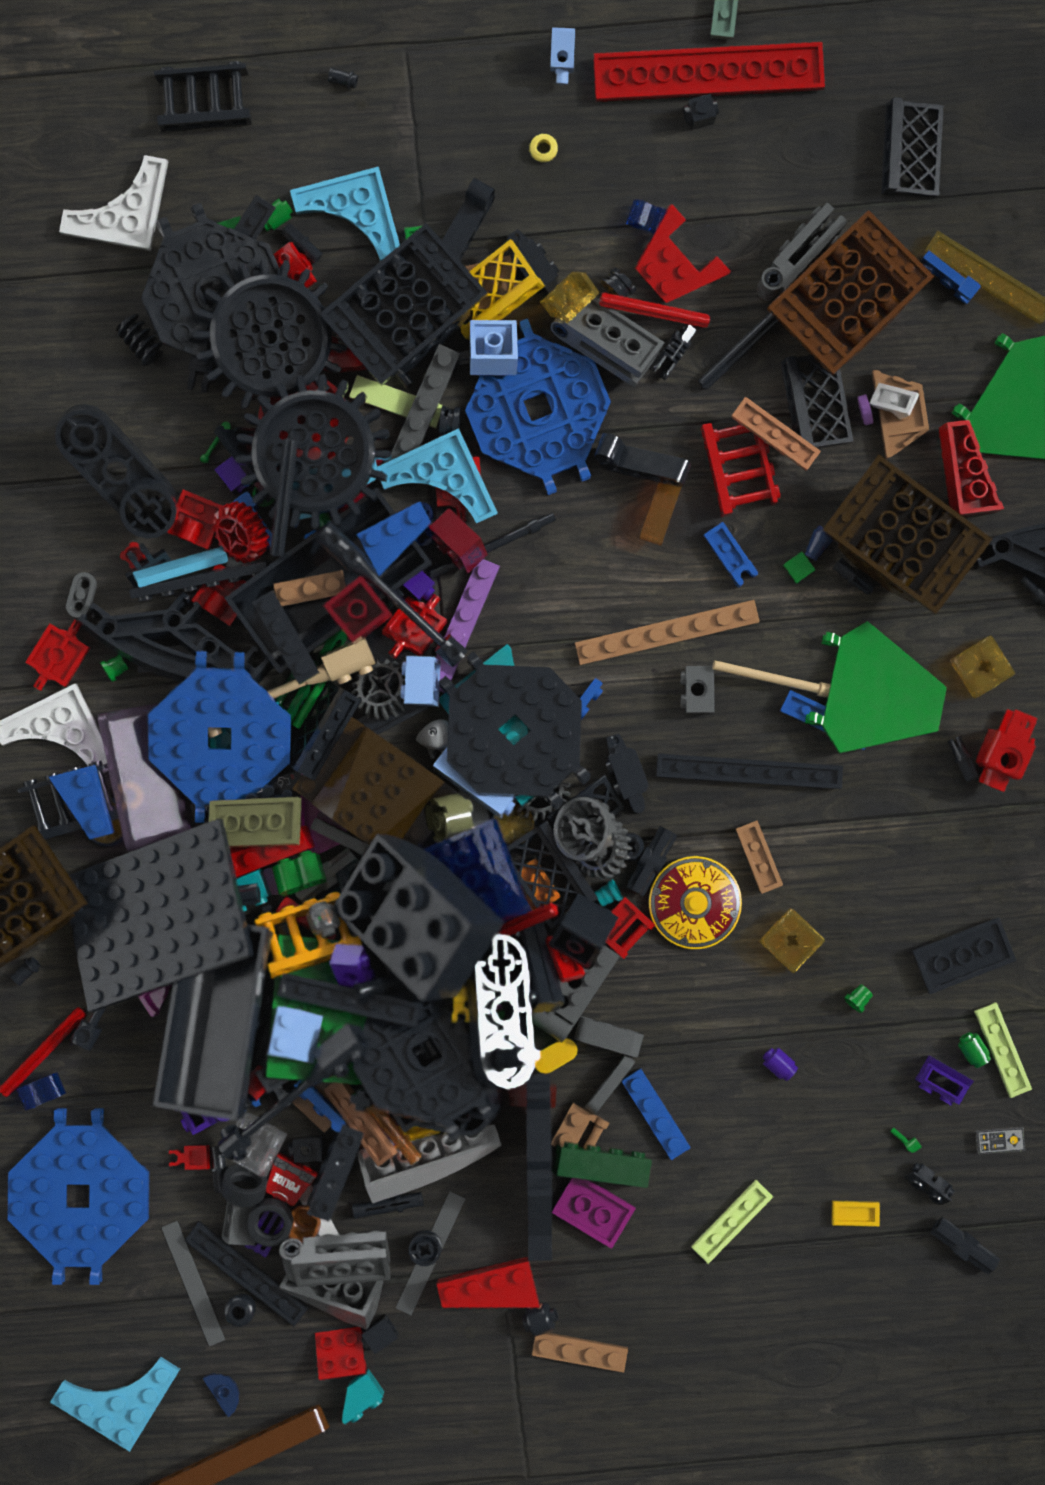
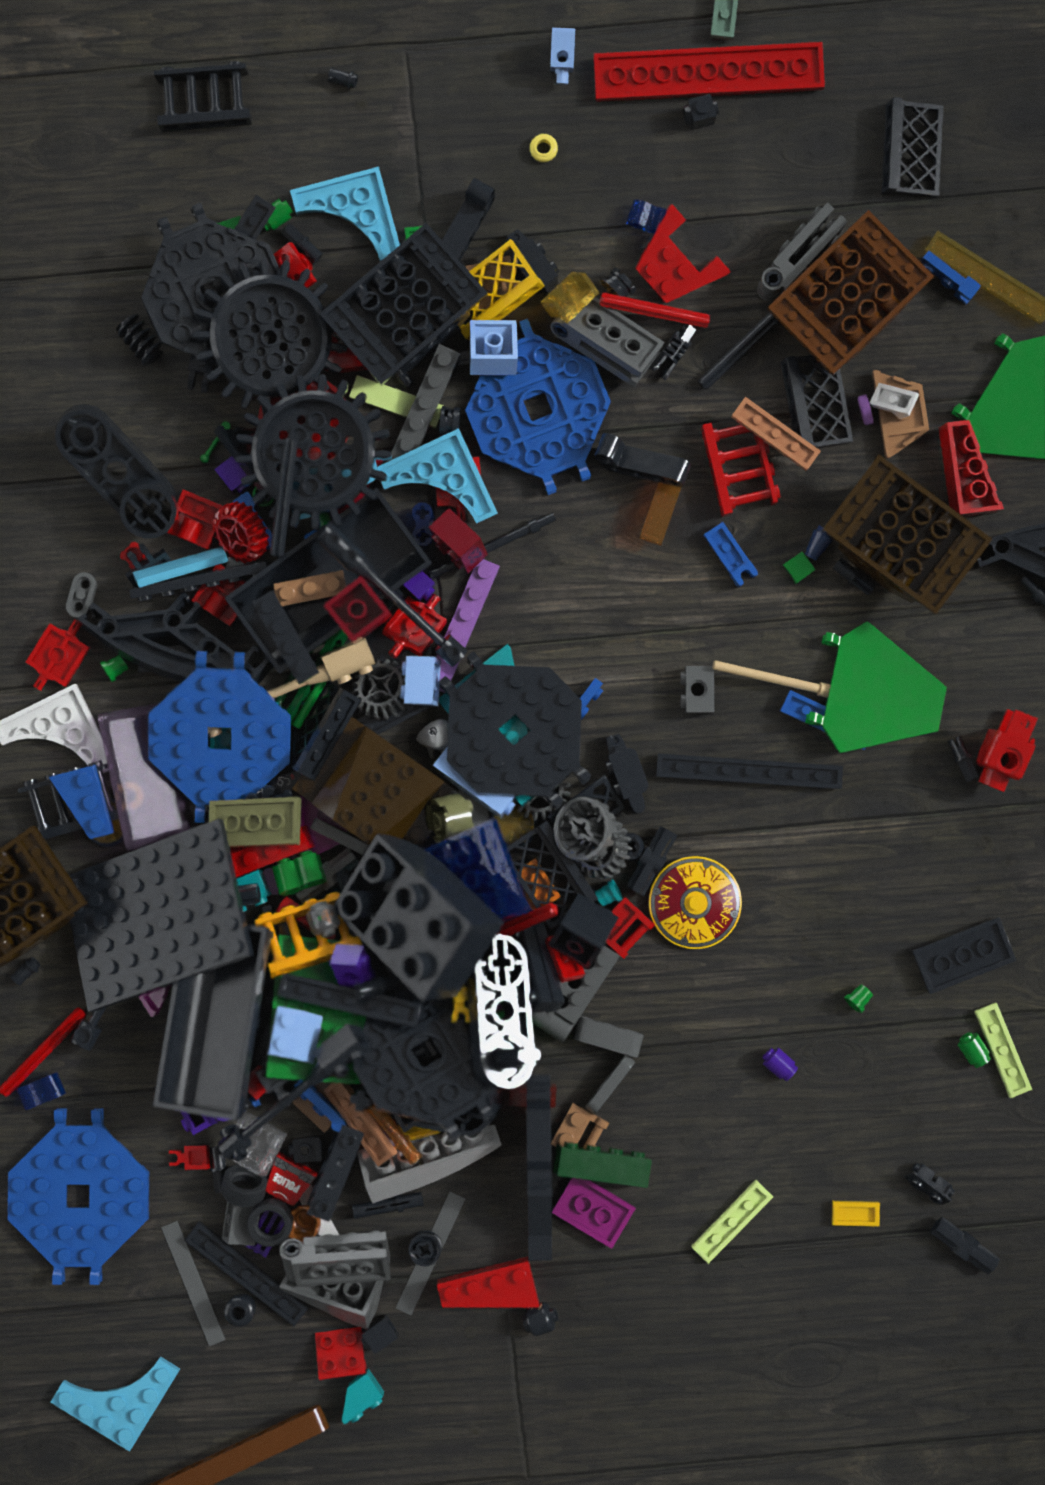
(128, 218): white plate -> none
(224, 1391): dark blue plate -> none
(393, 535): blue wing -> none
(555, 1055): yellow tile -> none
(580, 1351): medium nougat plate -> none
(655, 1114): blue plate -> none
(667, 632): medium nougat plate -> none
(759, 857): medium nougat plate -> none
(807, 940): clear yellow brick -> none
(911, 1145): green hand -> none
(933, 1064): dark purple window -> none
(997, 667): clear yellow brick -> none
(1000, 1140): tile -> none

